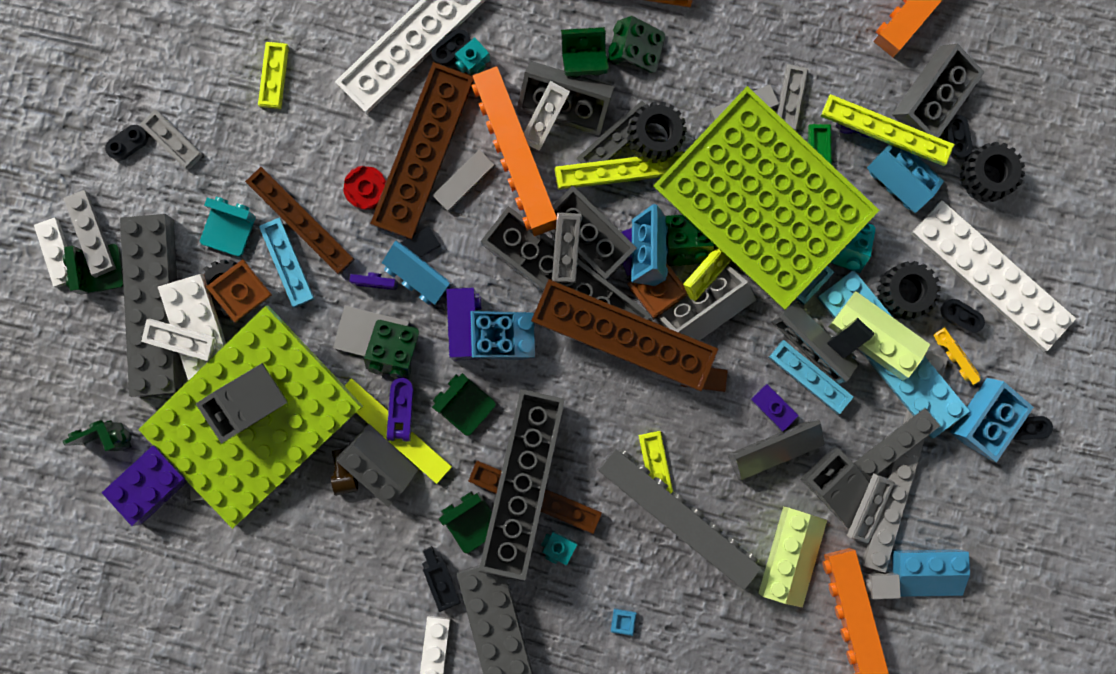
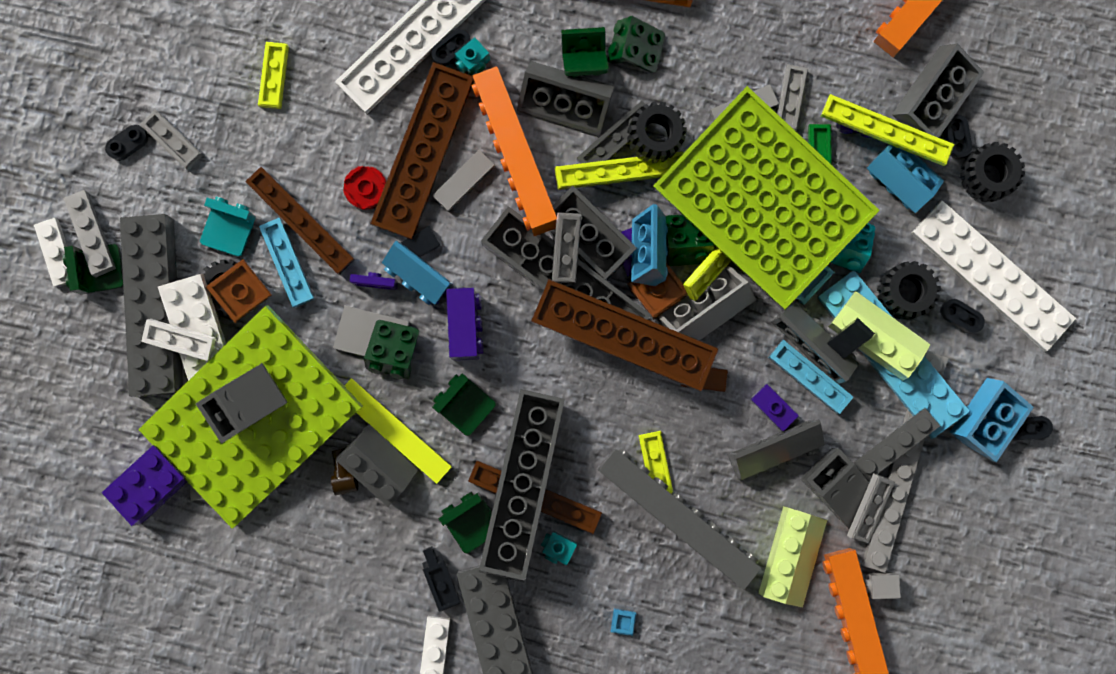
(111, 433): dark green bracket -> none
(400, 409): dark purple plate -> none
(502, 335): dark azure slope -> none
(545, 115): white plate -> none
(931, 572): dark azure slope -> none
(955, 354): yellow hinge -> none

